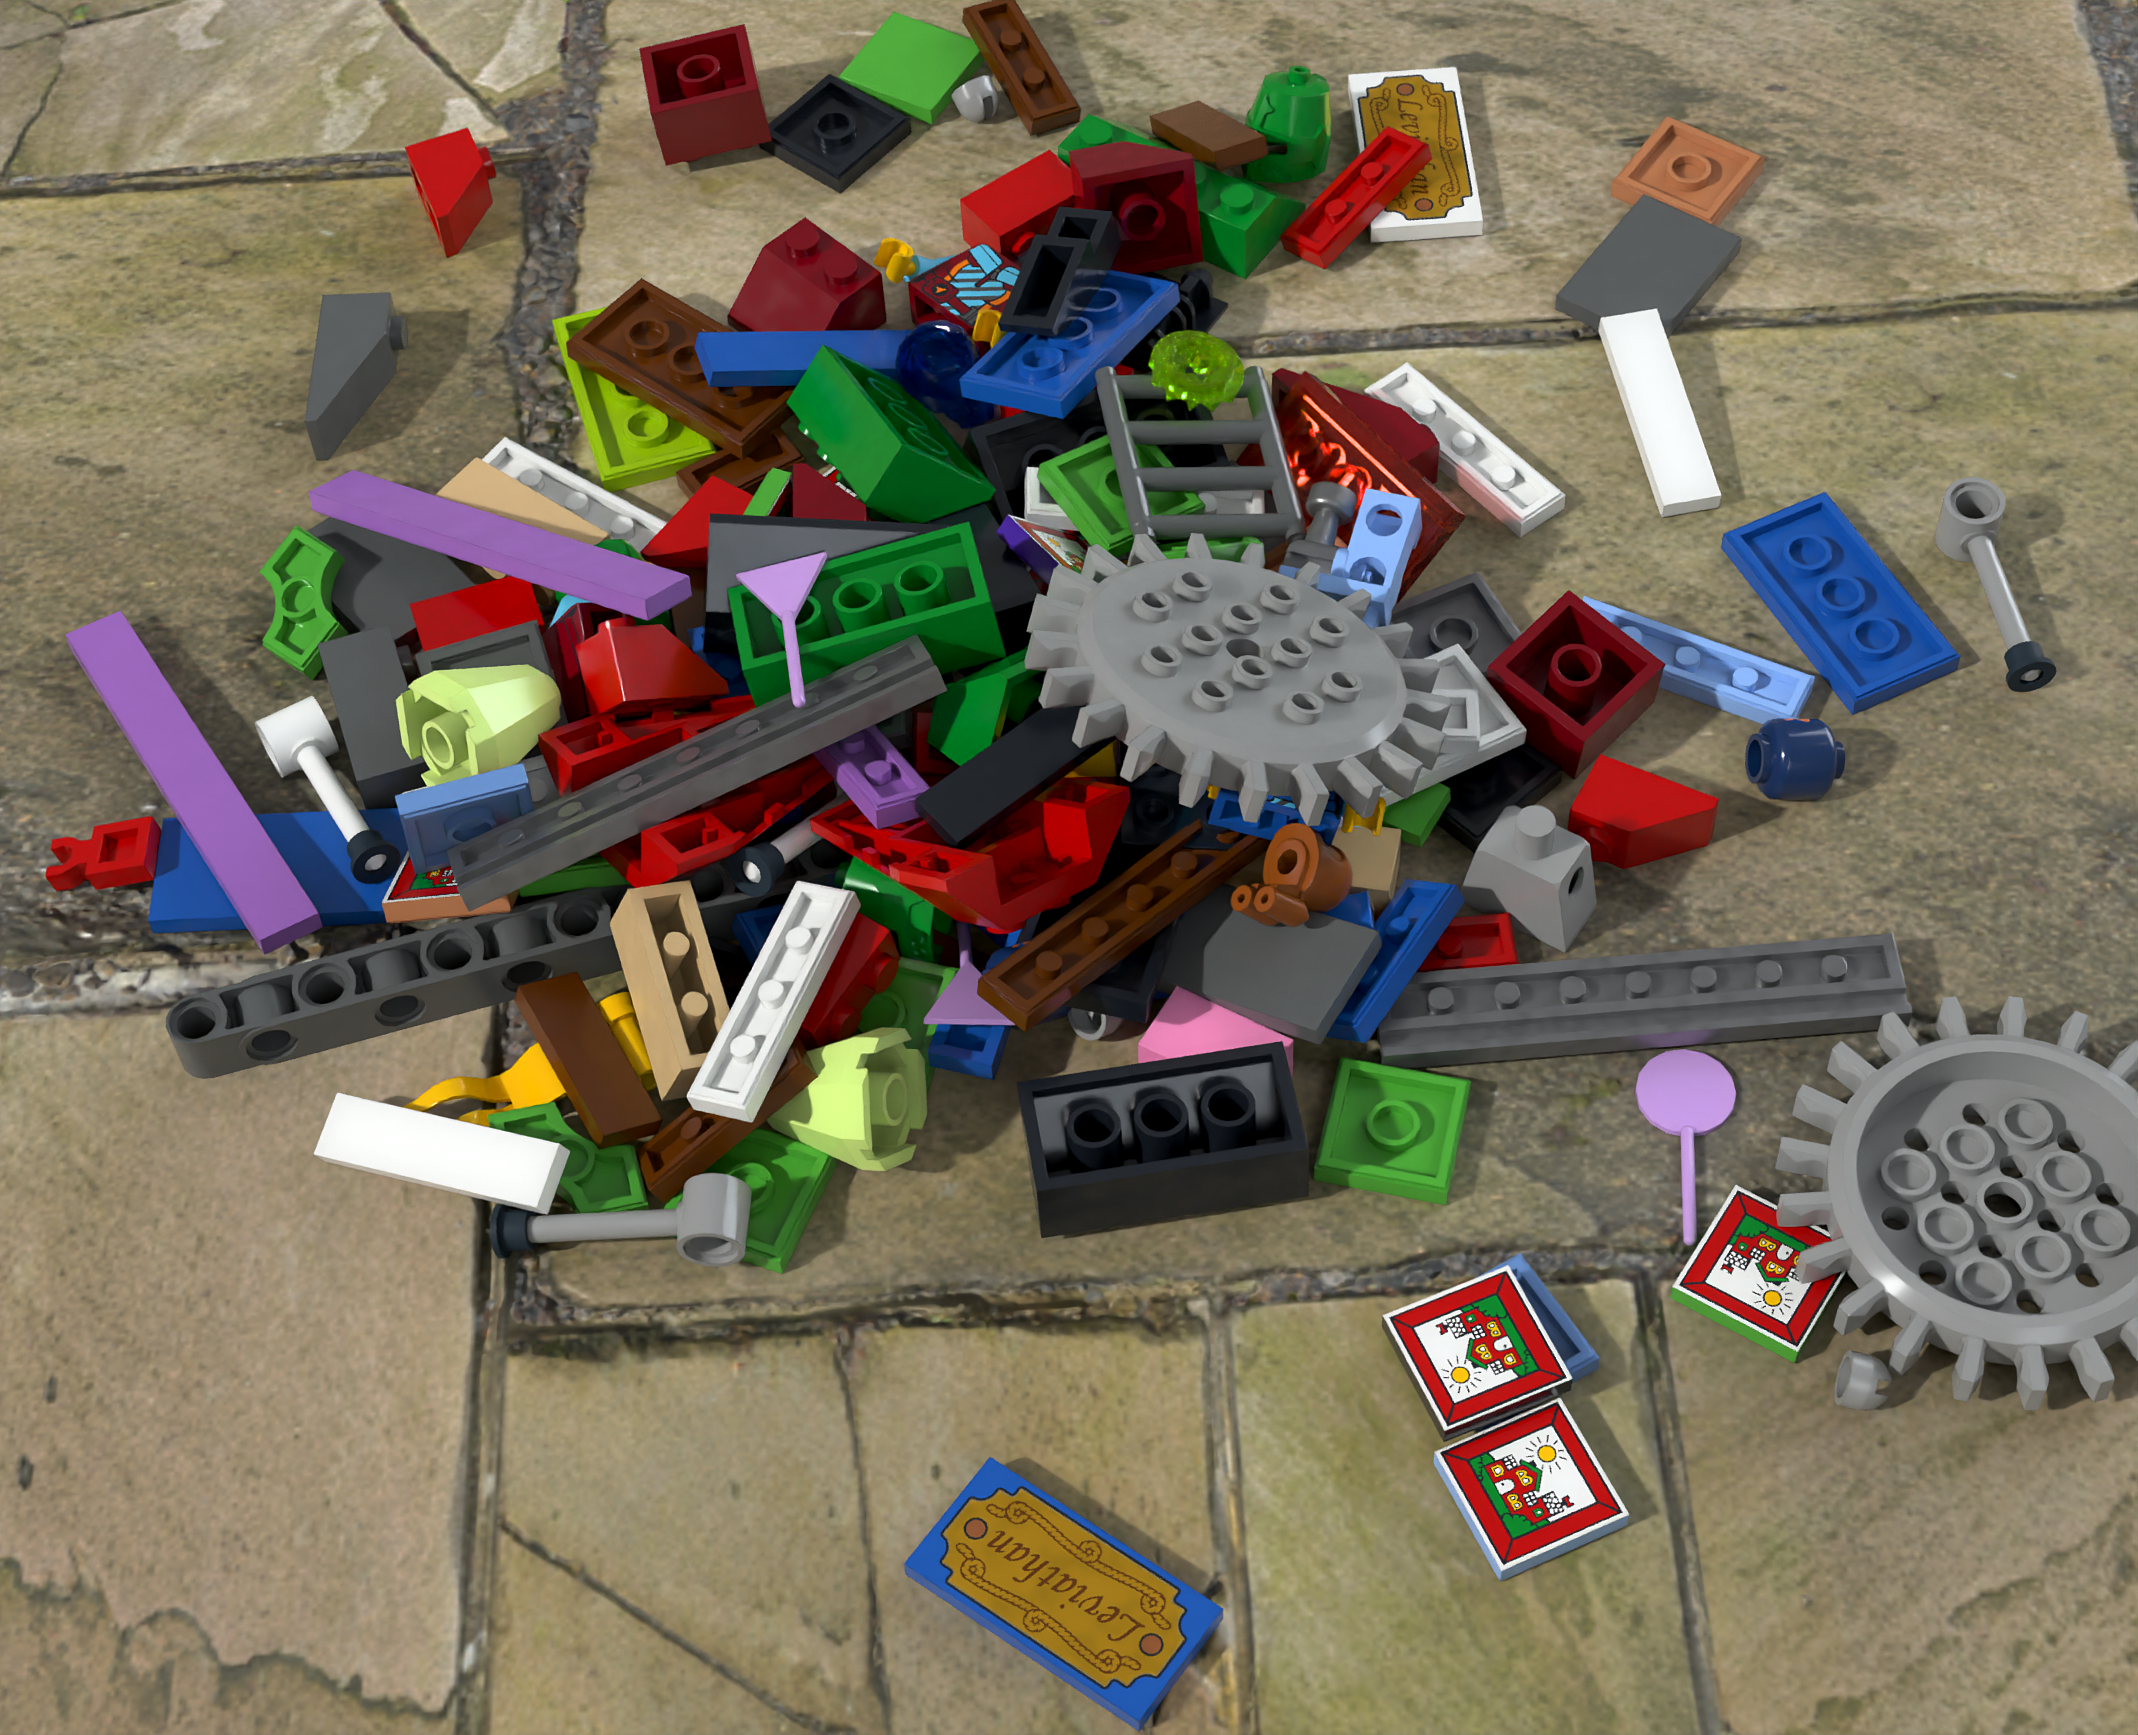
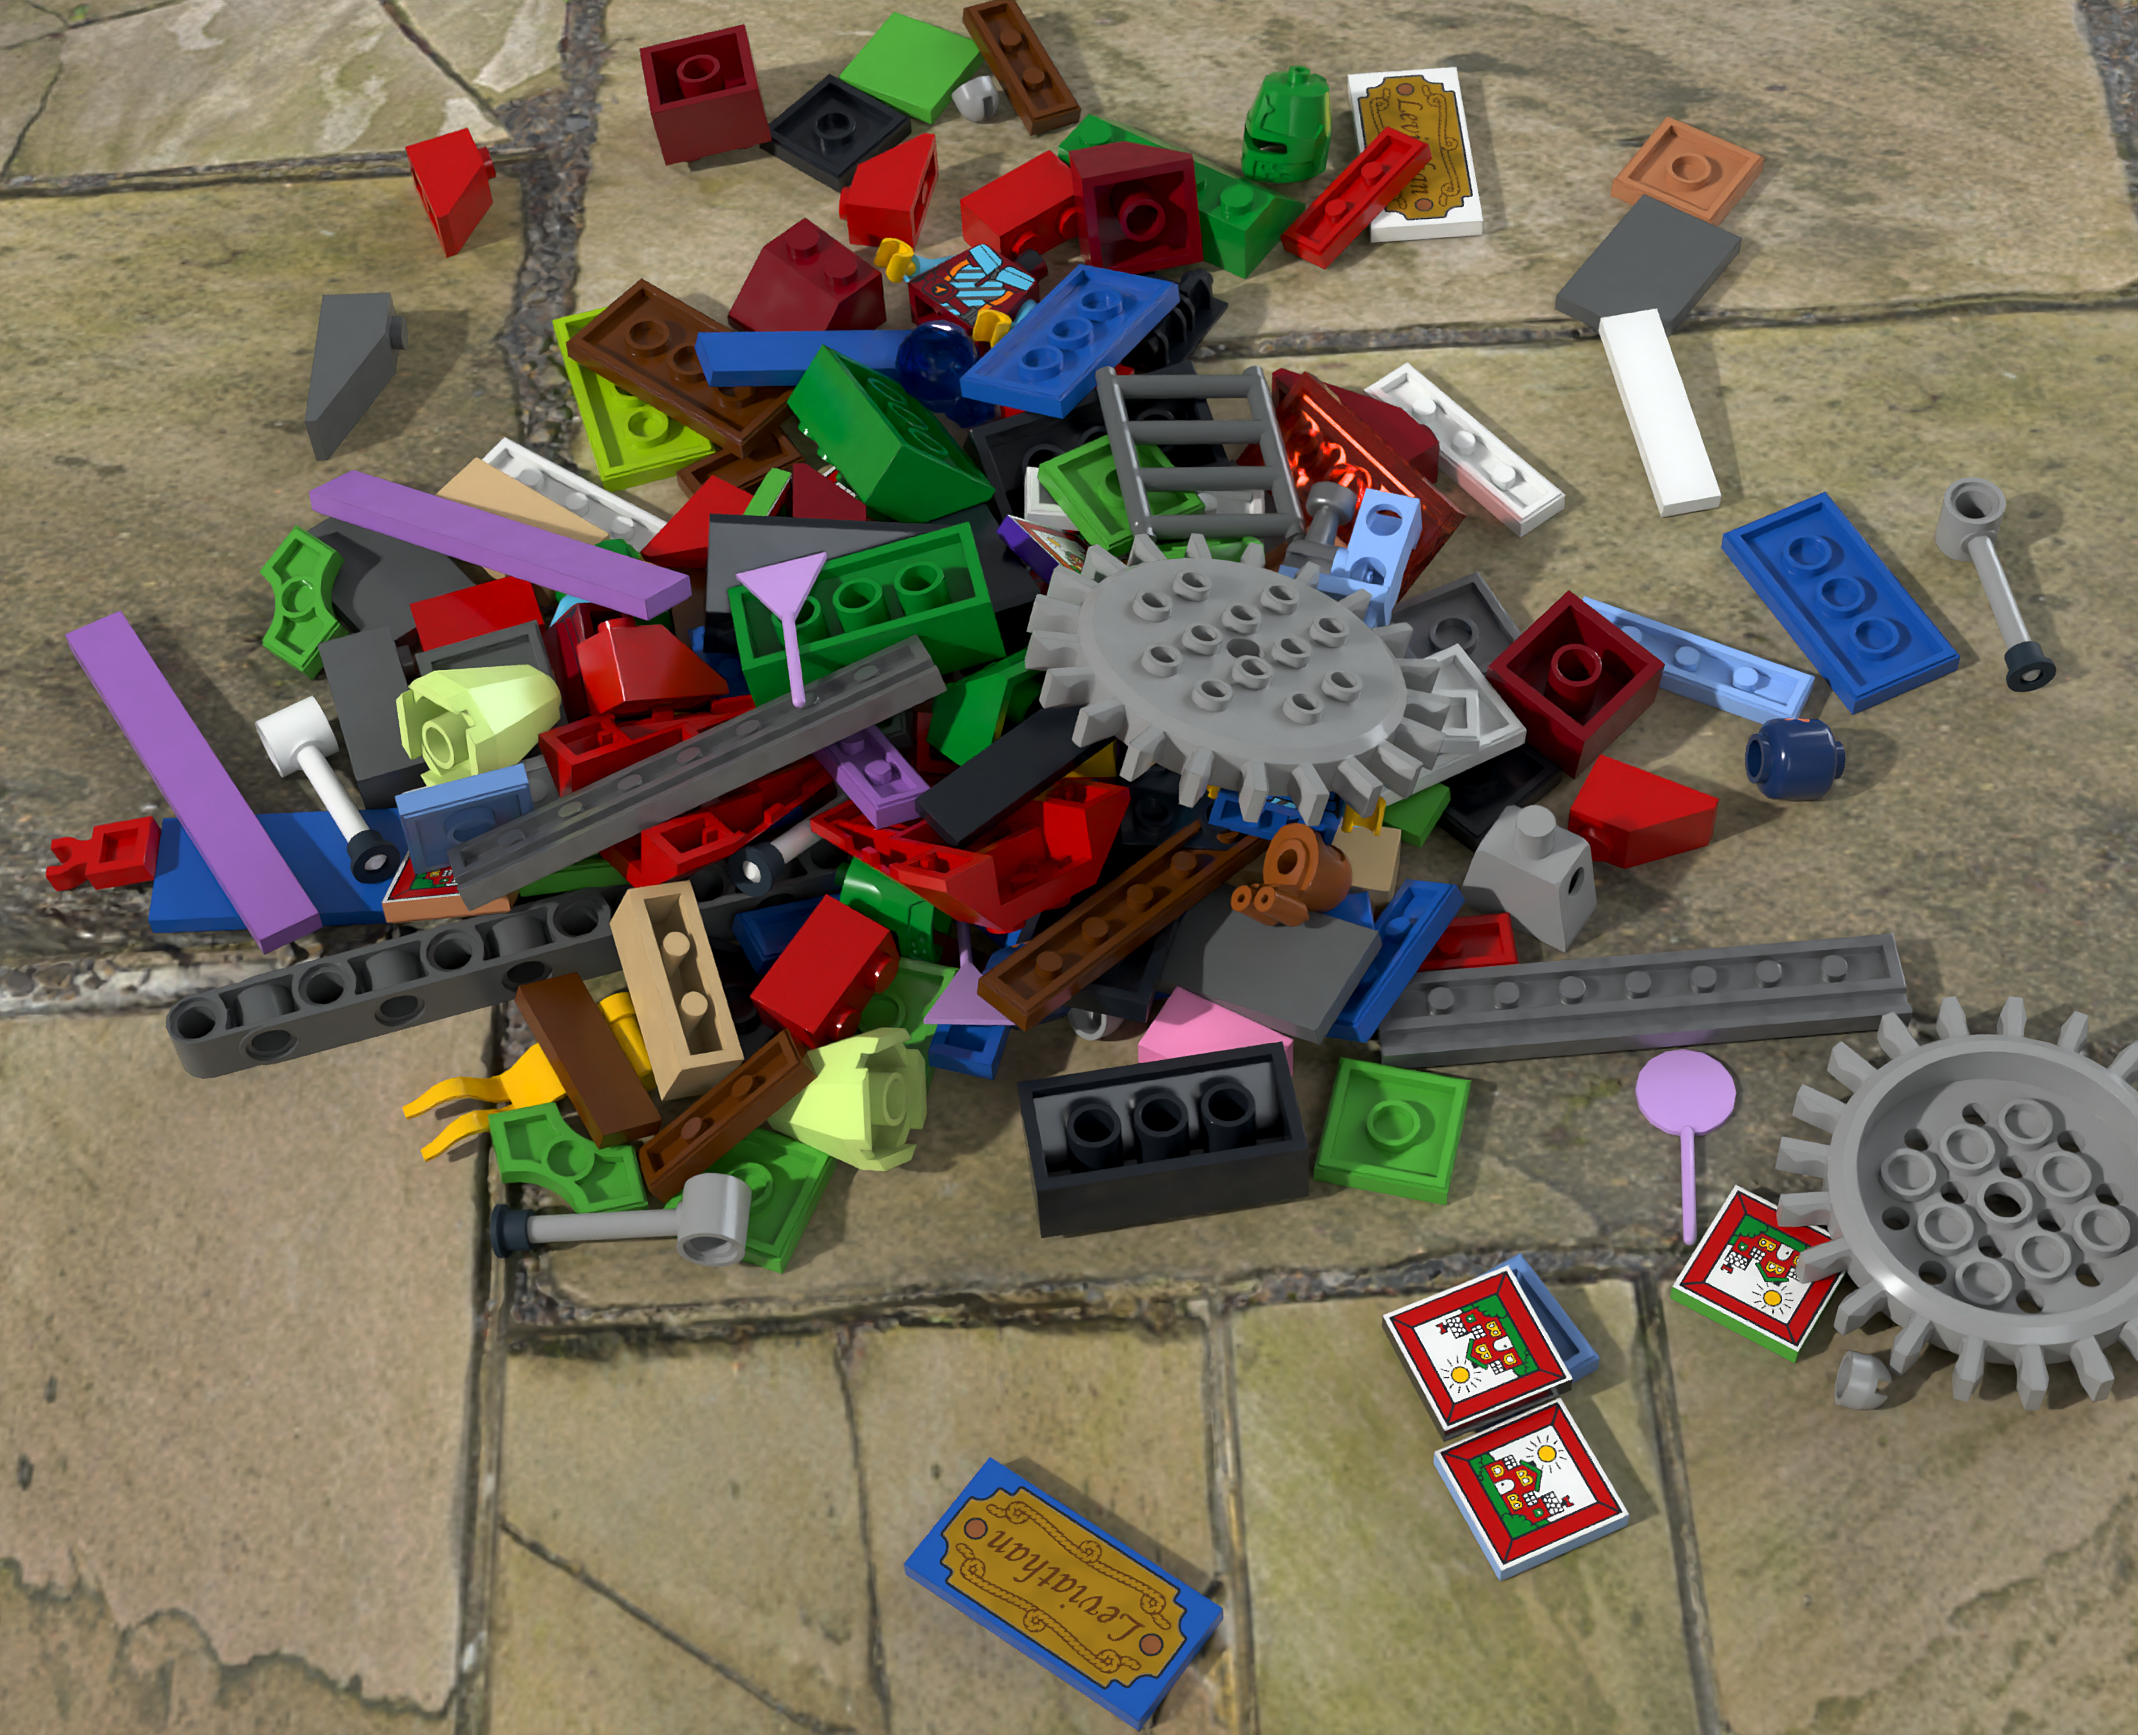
(442, 1153): white tile -> none
(773, 1001): white tile -> none
(891, 193): none -> red slope
(1062, 272): black slope -> none
(1205, 355): clear neon green gear -> none
(1209, 135): reddish brown tile -> none

